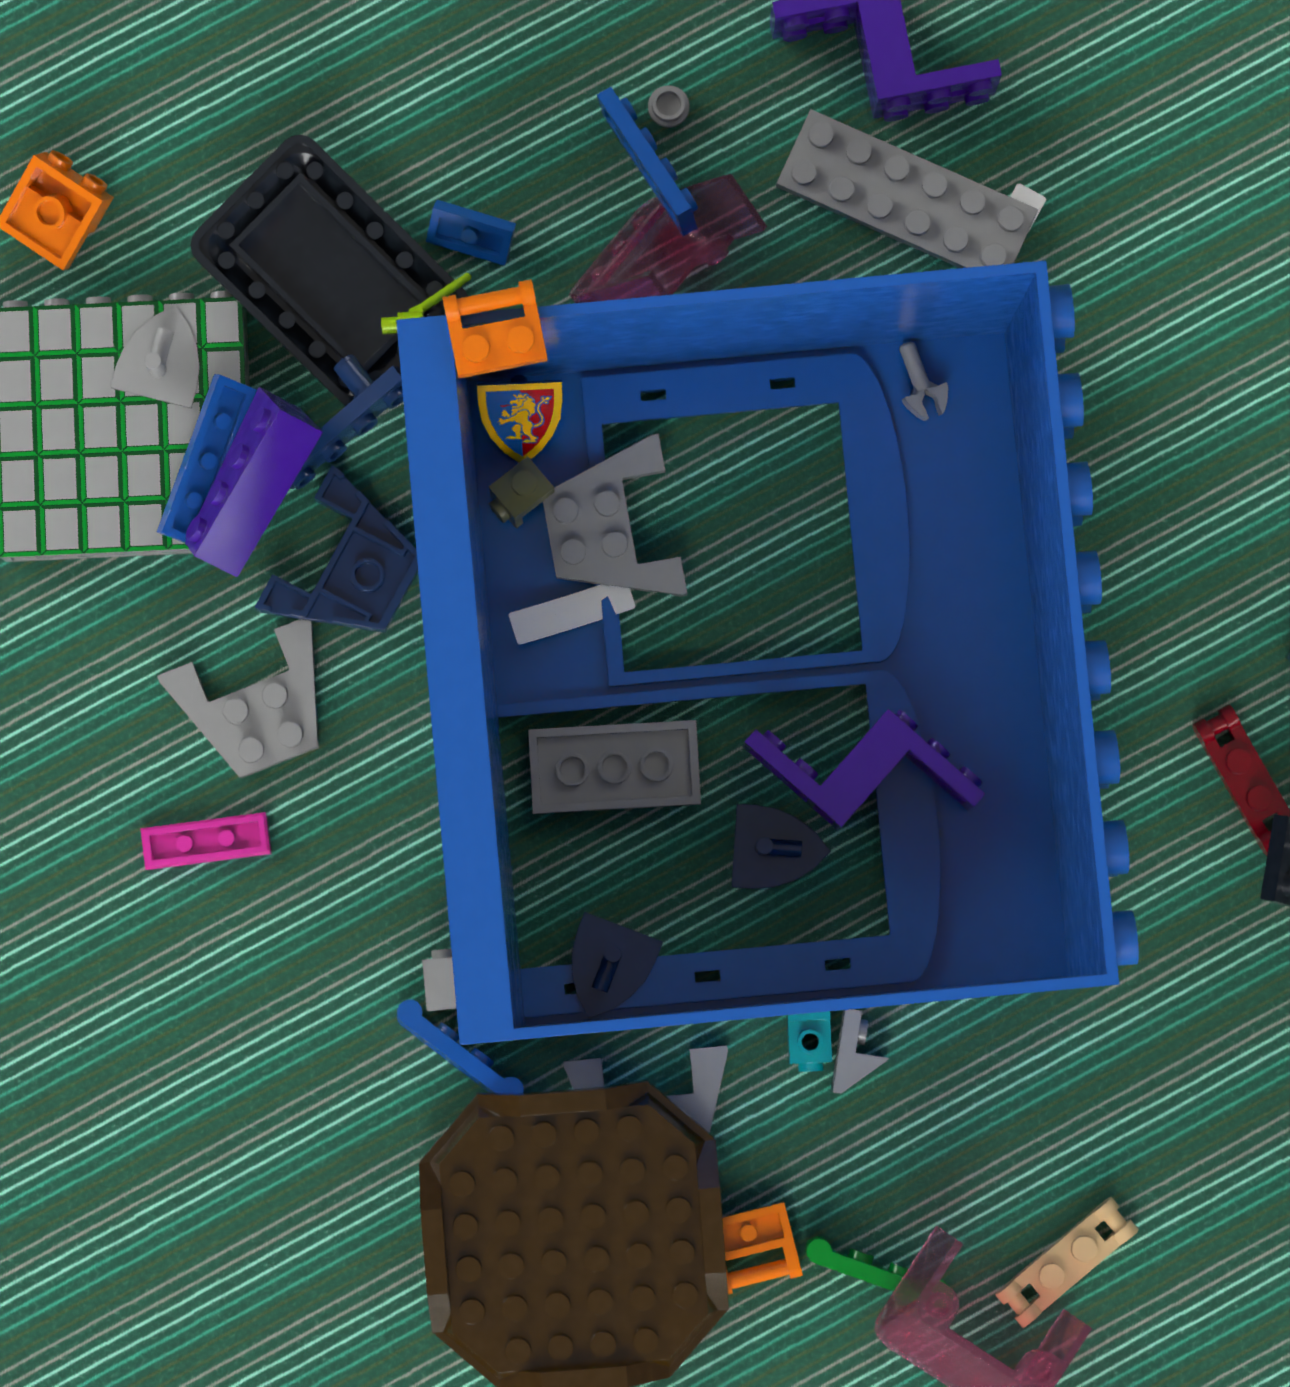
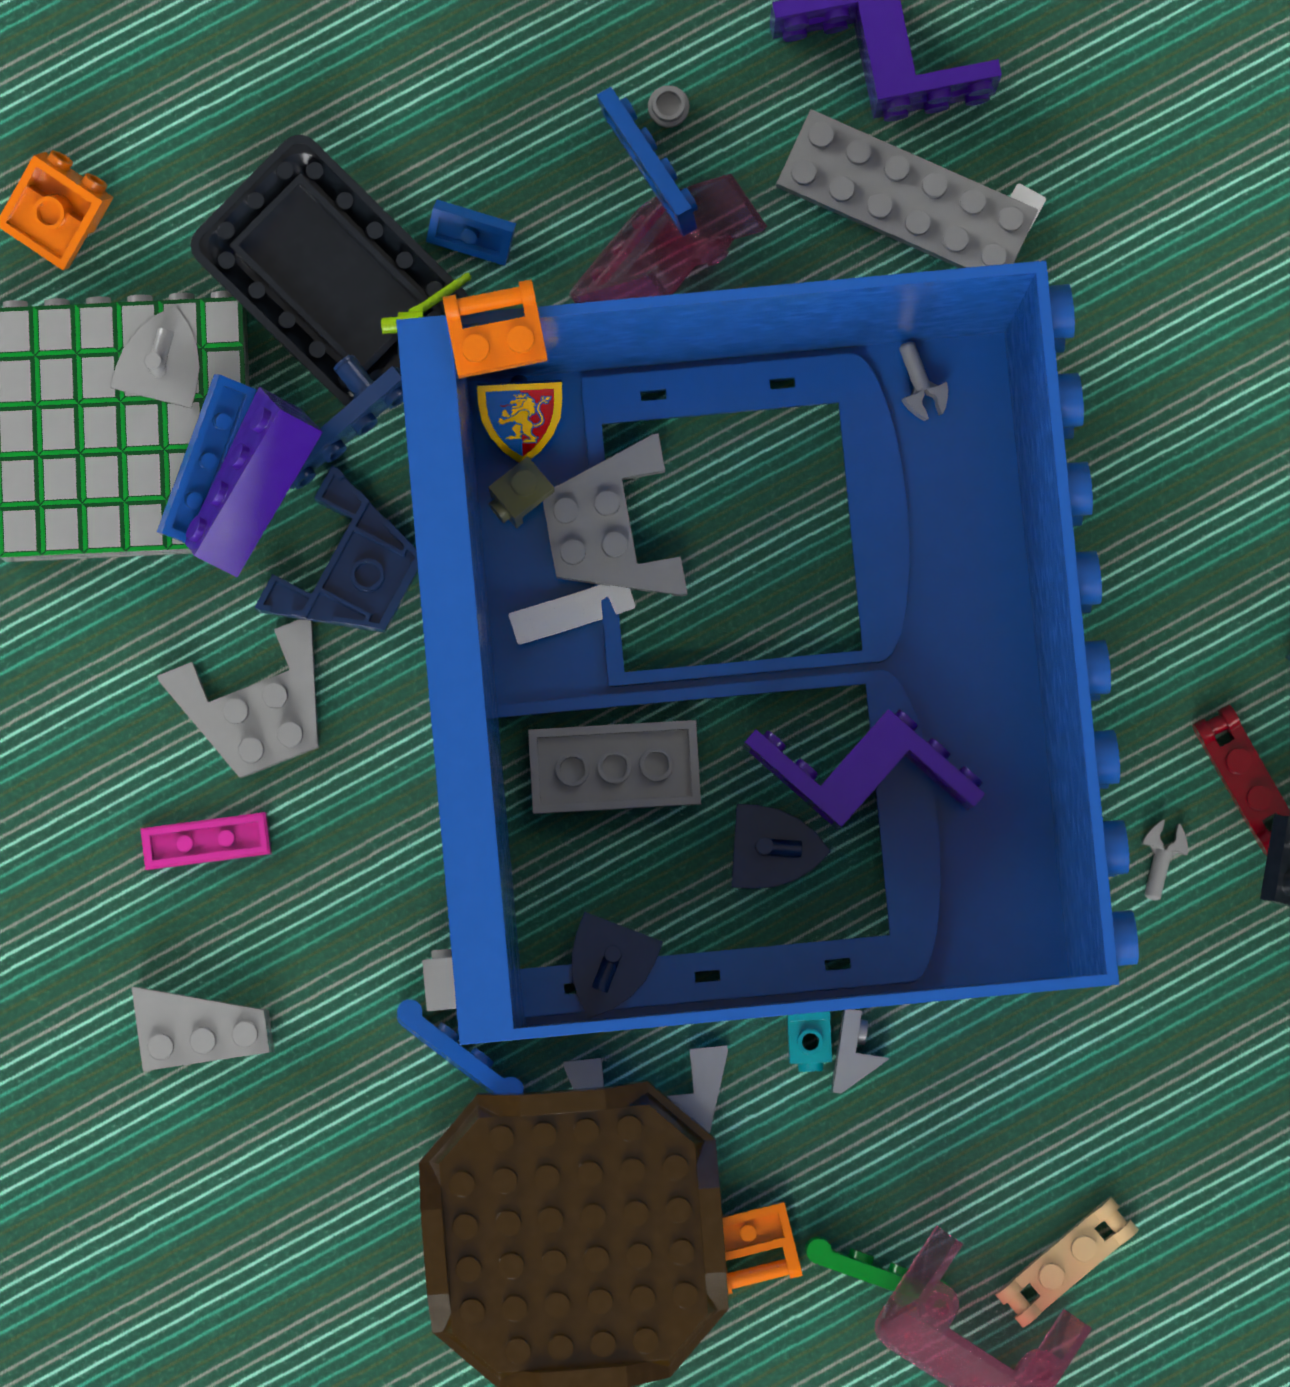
(196, 1030): none -> light grey wedge
(1162, 857): none -> light grey bar

